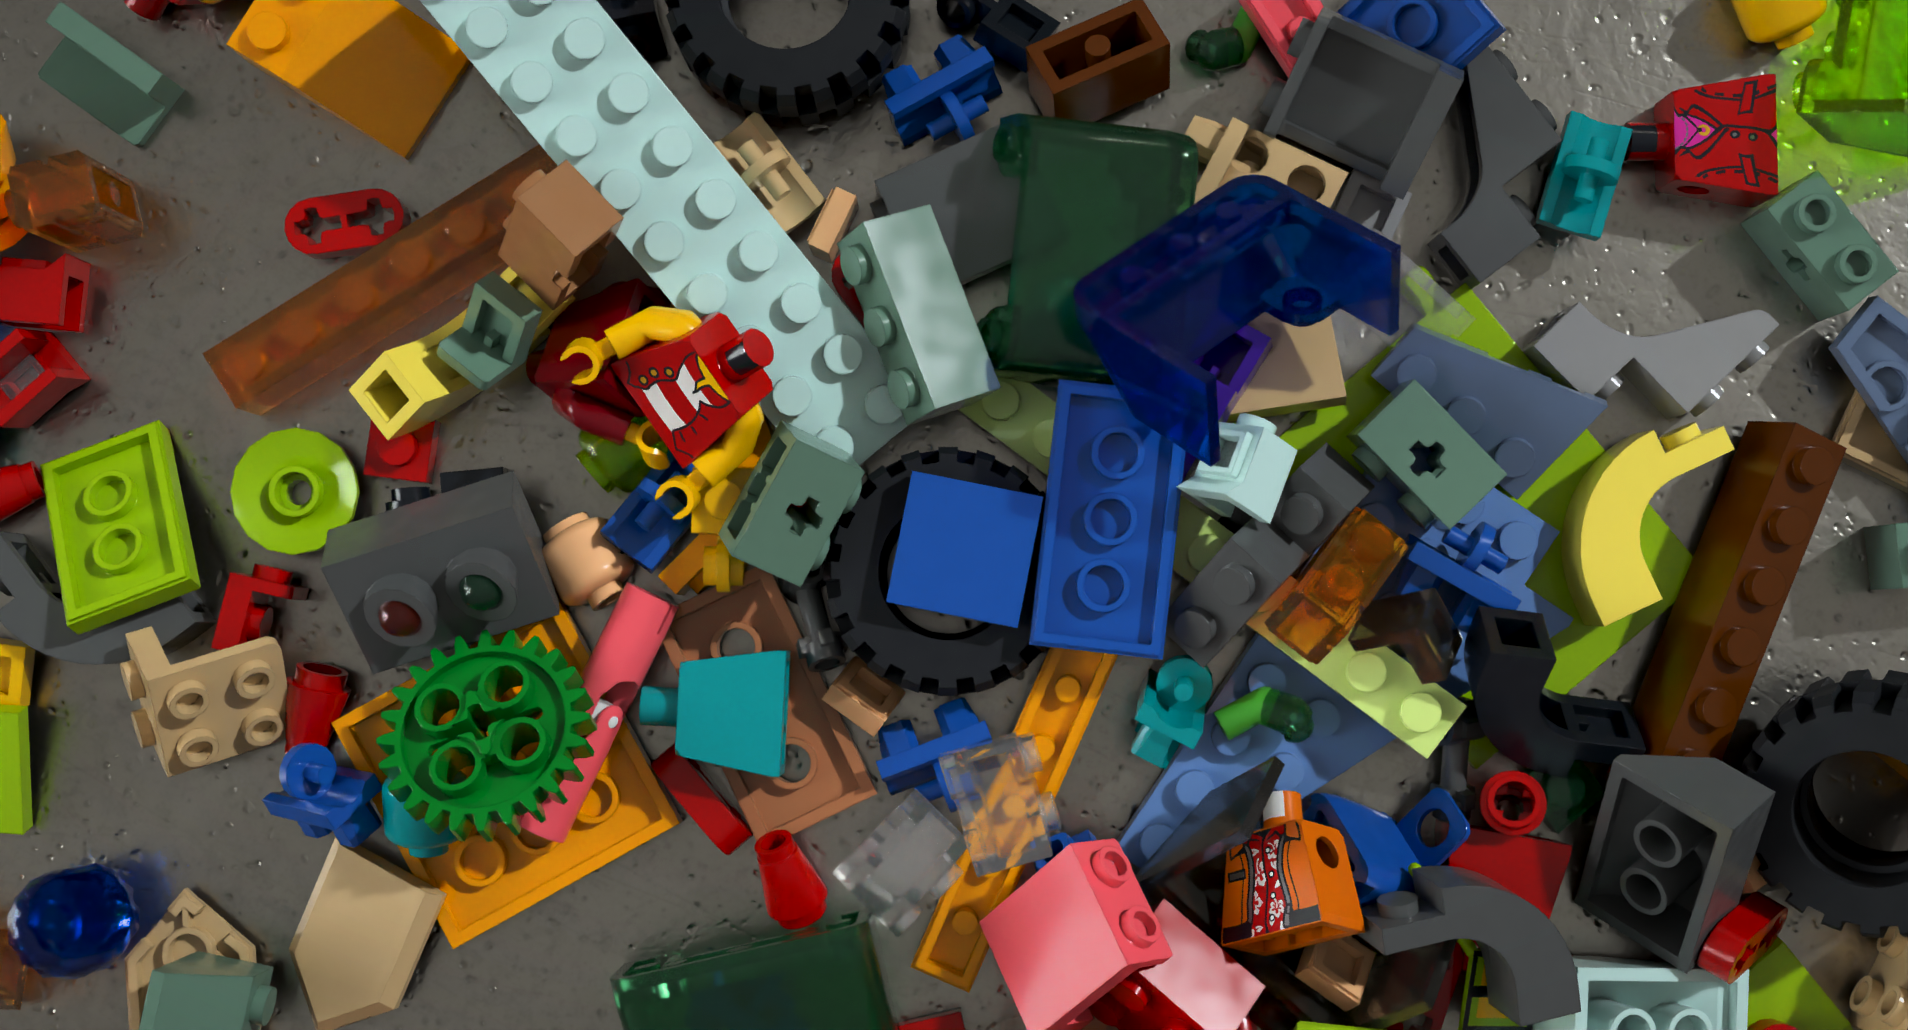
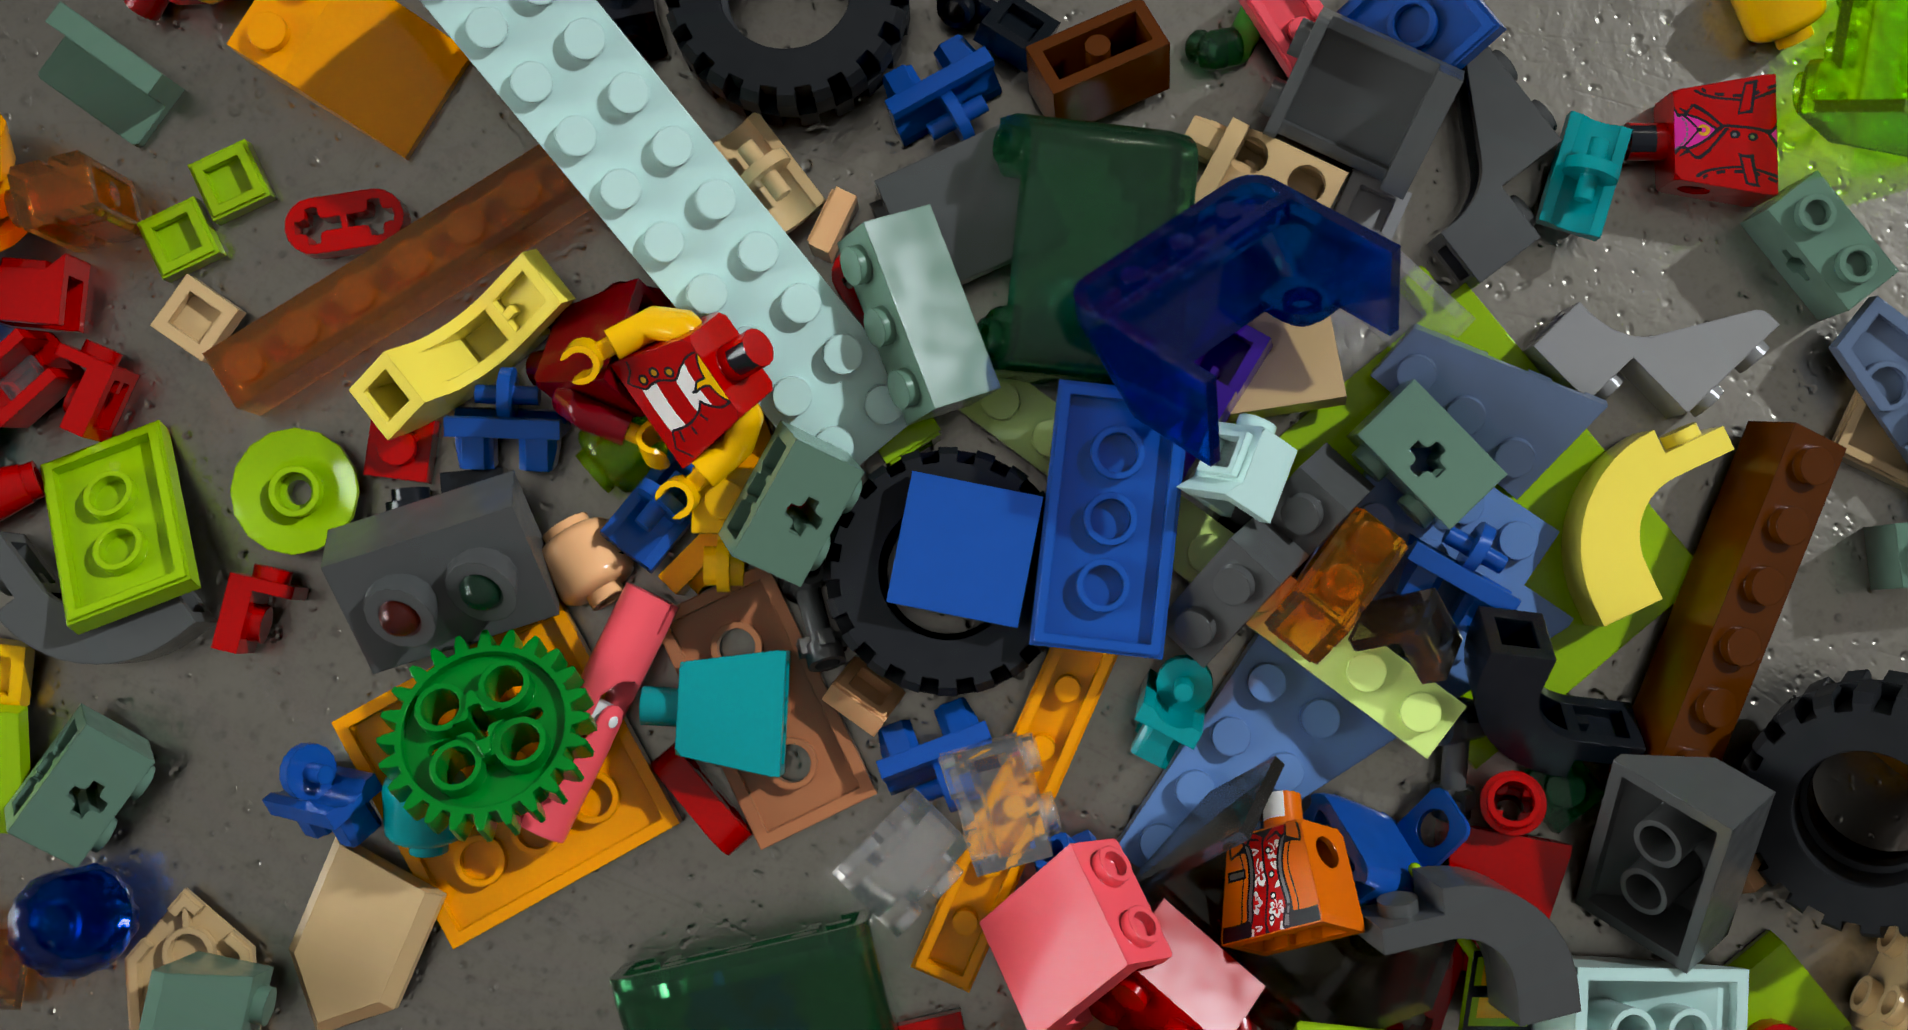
(84, 751): none -> sand green brick
(100, 396): none -> red bracket
(181, 239): none -> lime tile
(197, 317): none -> tan plate
(205, 704): tan bracket -> none
(232, 182): none -> lime tile
(313, 701): red cone -> none
(479, 428): none -> blue hips
(493, 334): sand green bracket -> none
(558, 233): medium nougat brick -> none
(789, 882): red cone -> none
(912, 438): none -> lime tile
(1269, 708): arm -> none
(1337, 970): light nougat tile -> none
(1742, 937): red beam -> none

